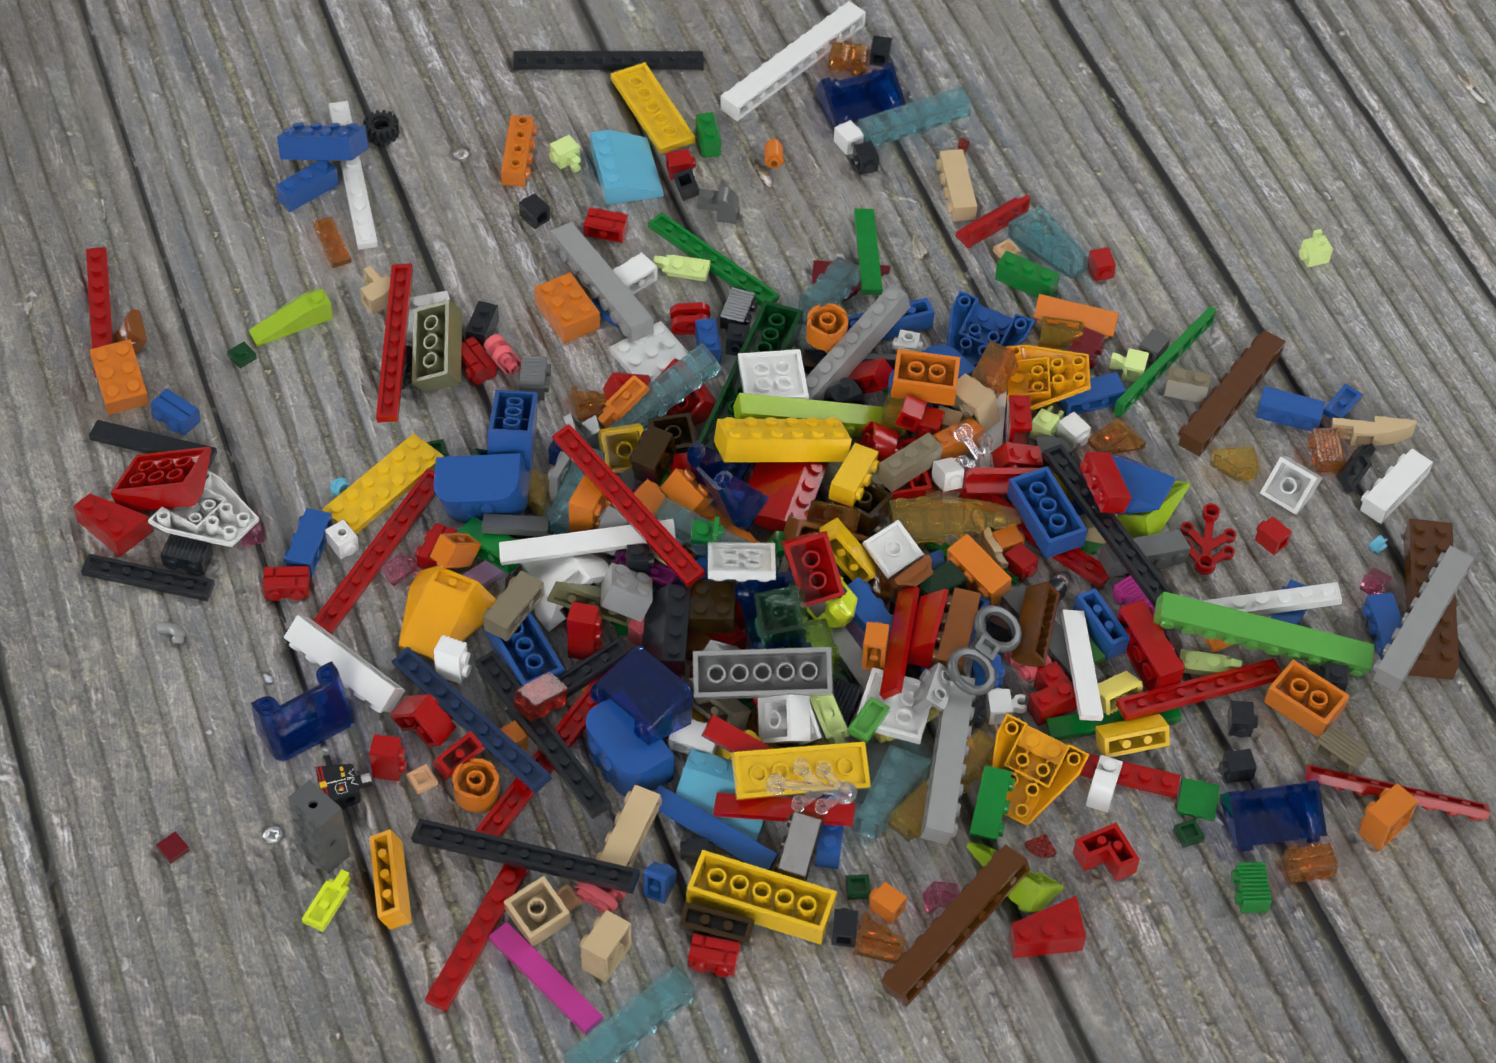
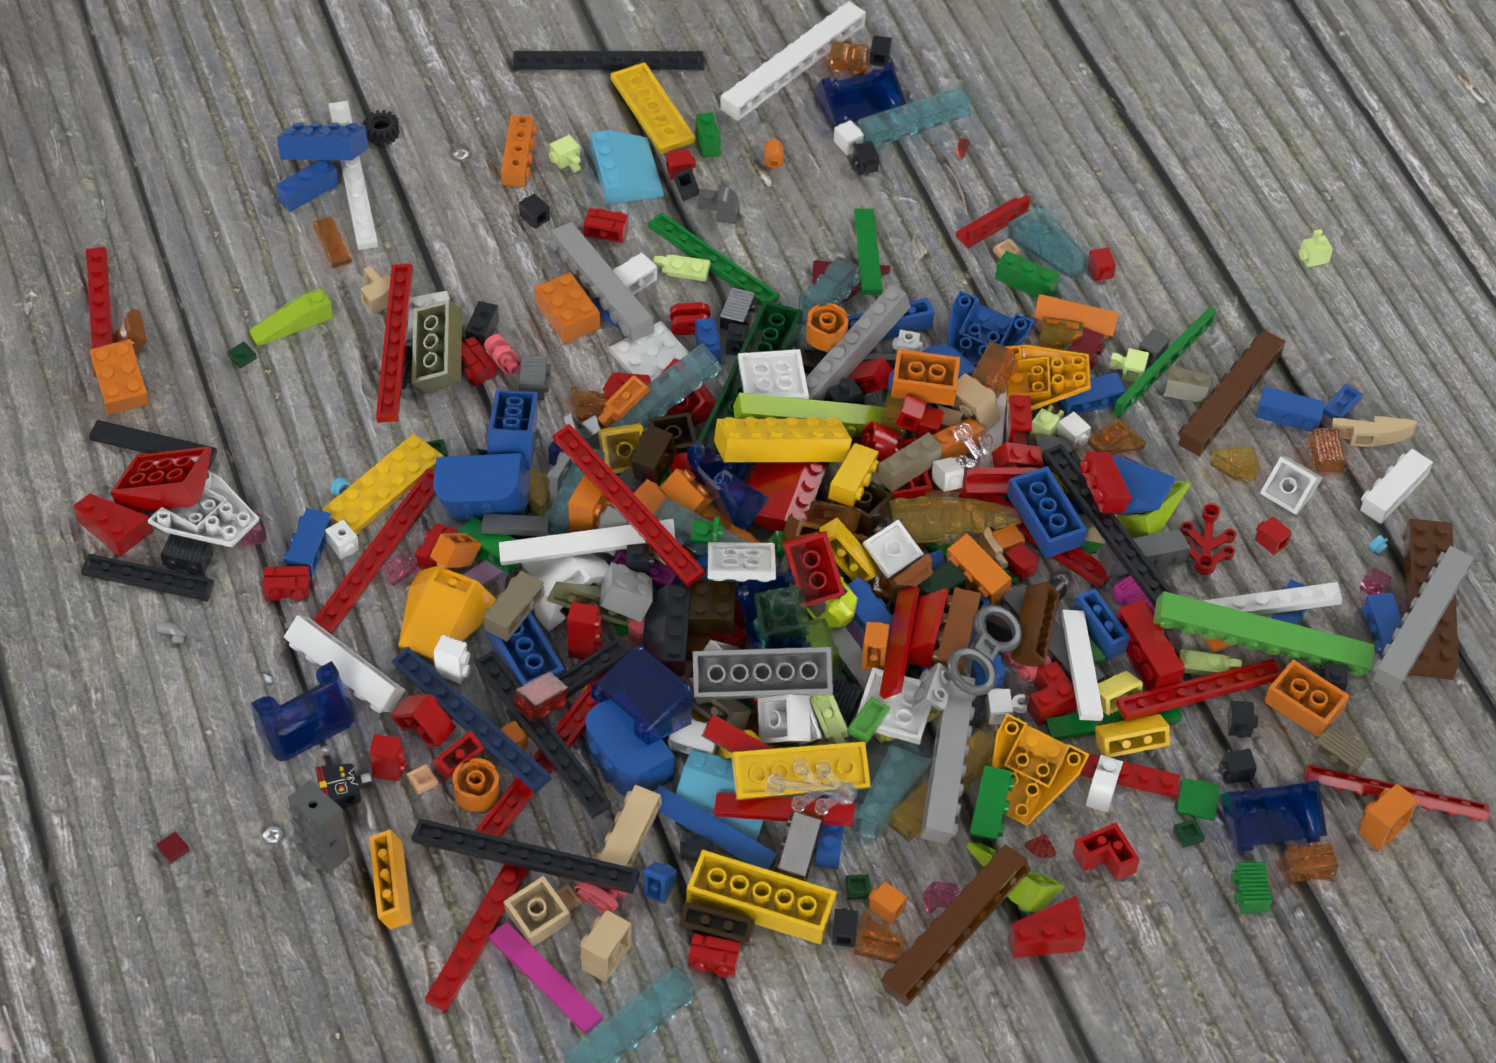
(175, 412): blue brick -> none
(327, 902): neon yellow hinge -> none
(957, 185): tan brick -> none
(1356, 467): black hinge -> none

